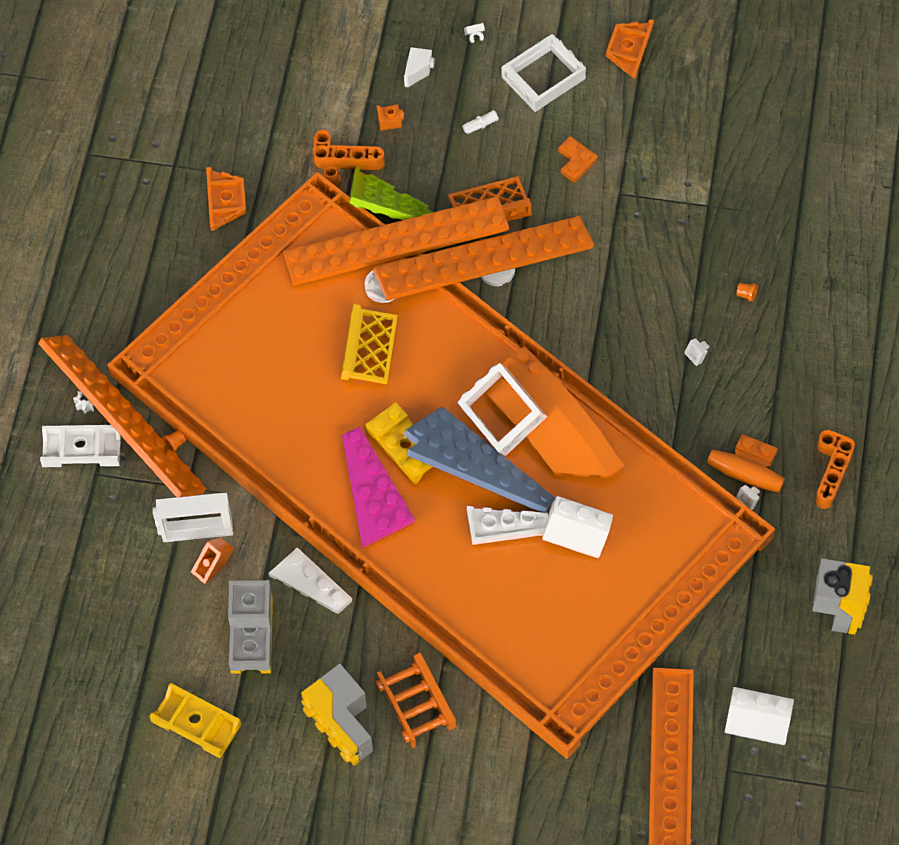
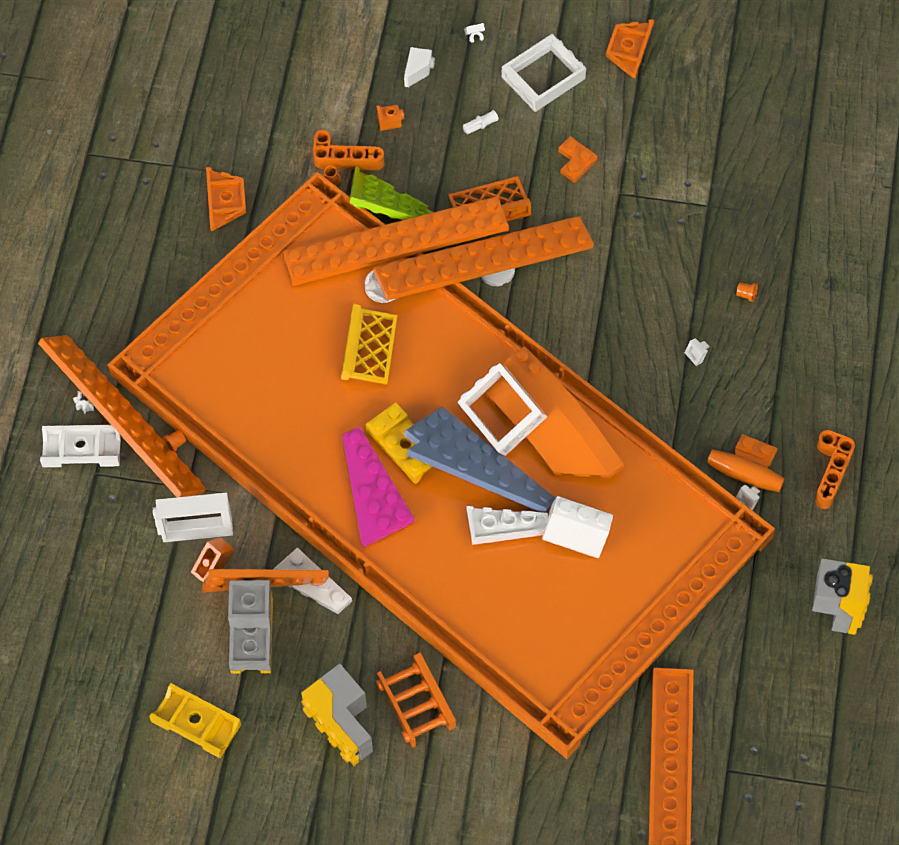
(219, 578): none -> orange wing
(759, 716): white slope -> none

